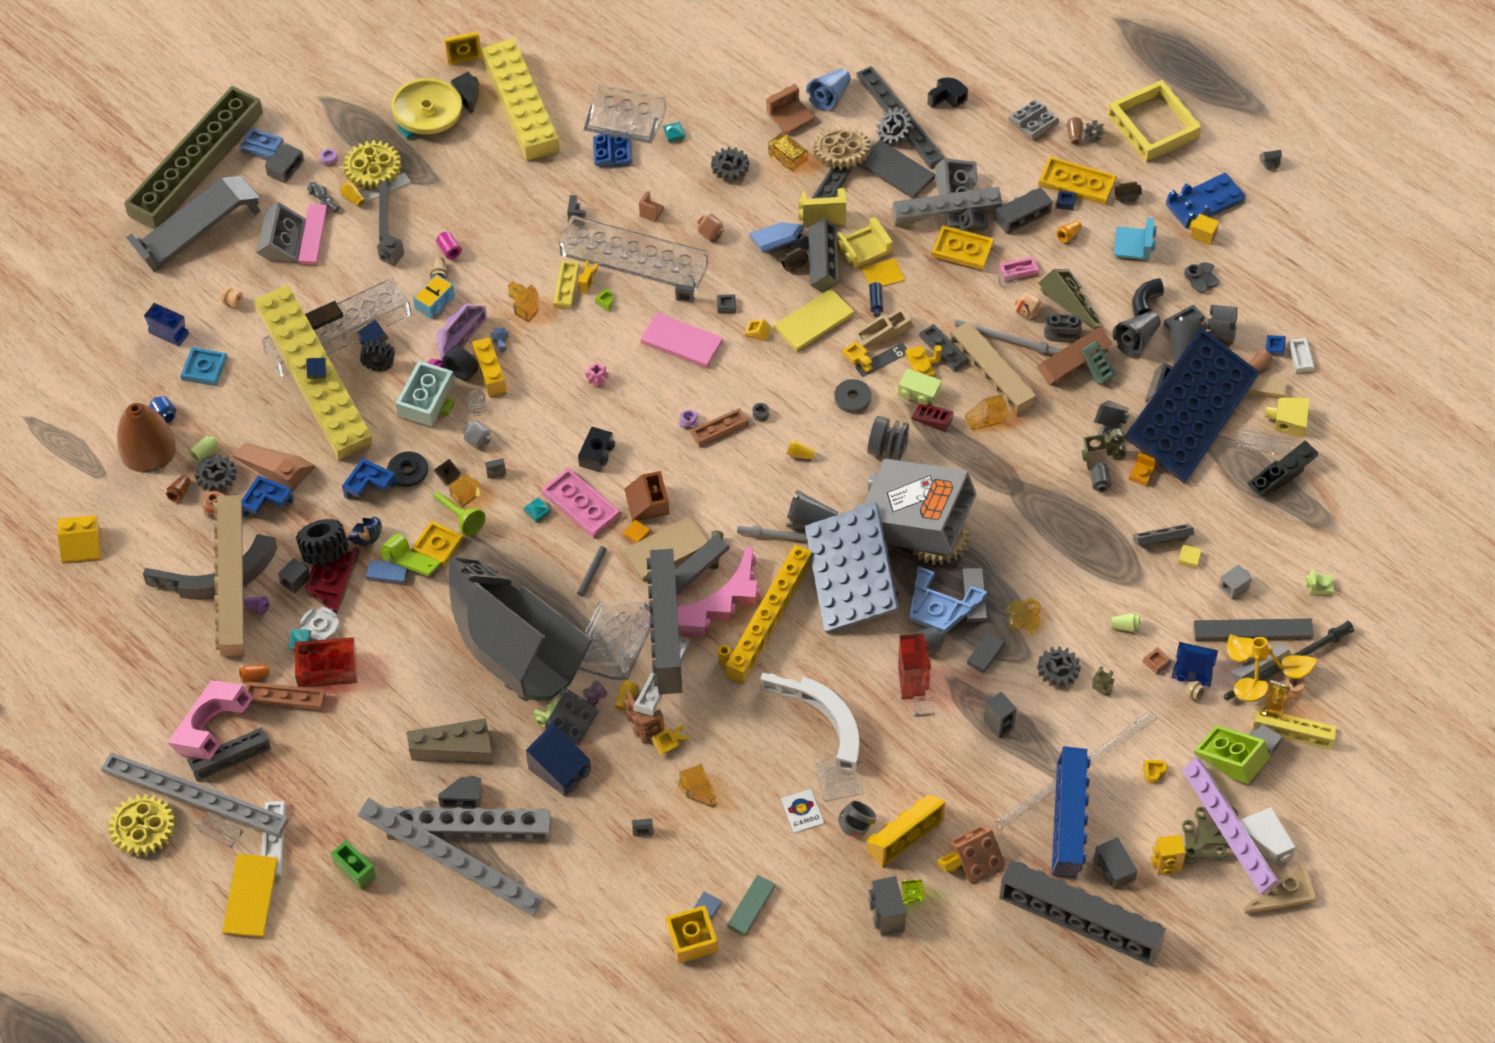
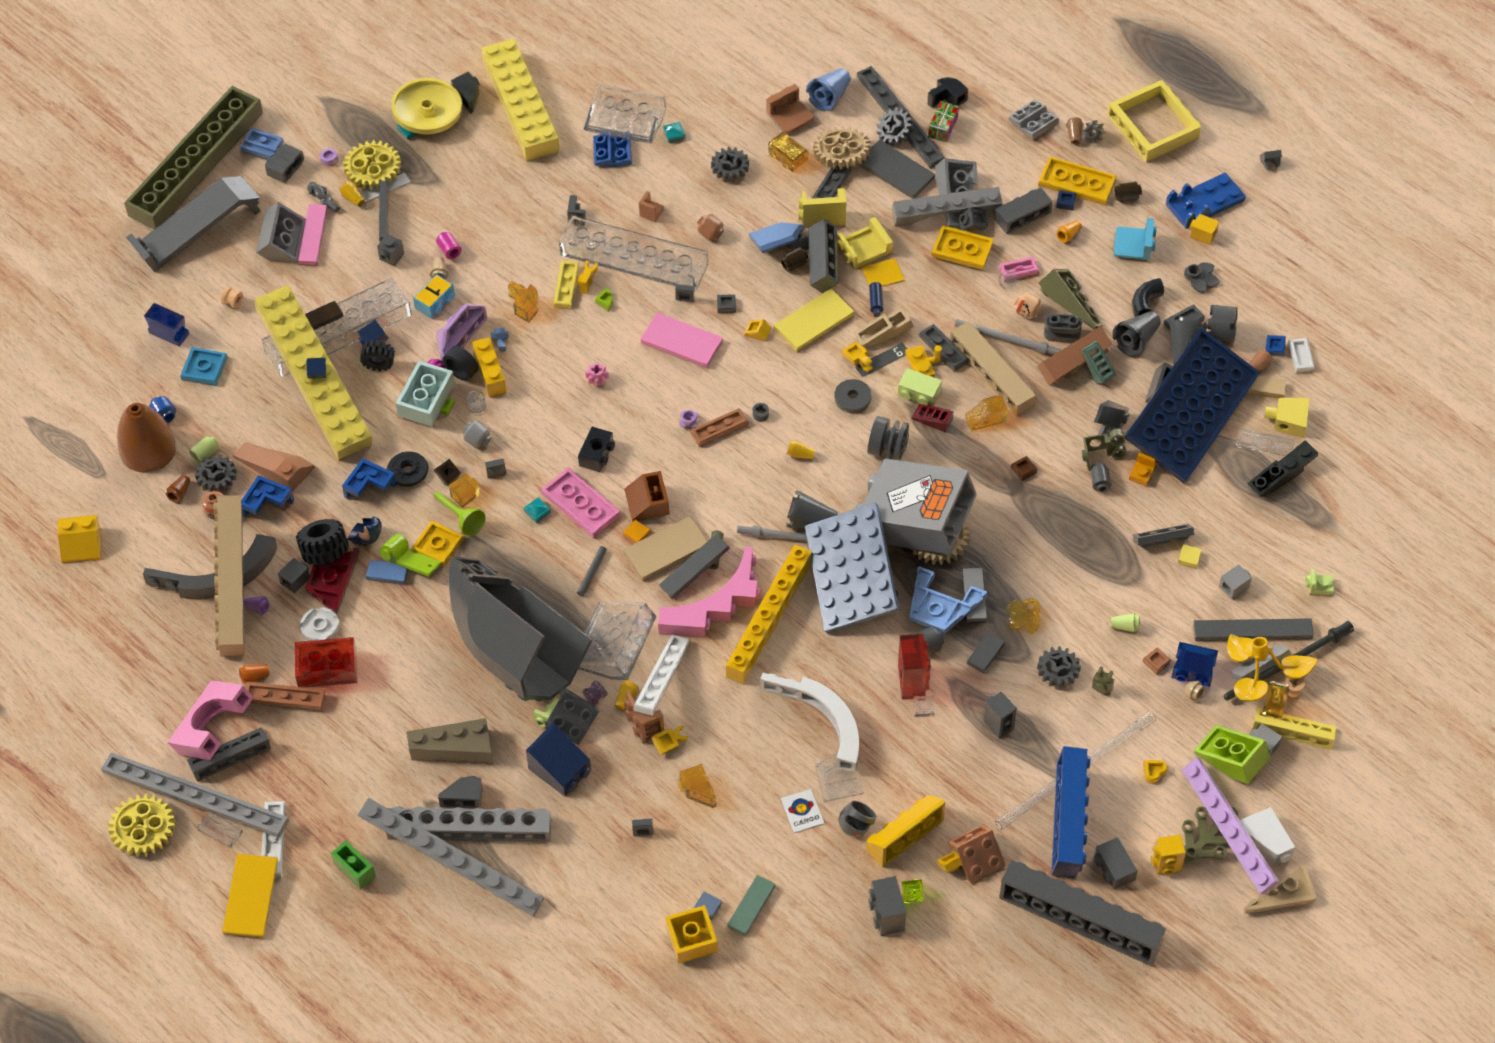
(298, 635): teal tile -> none
(462, 47): yellow slope -> none
(664, 622): dark grey brick -> none
(724, 653): yellow pin -> none
(943, 121): none -> piece
(1024, 468): none -> reddish brown tile

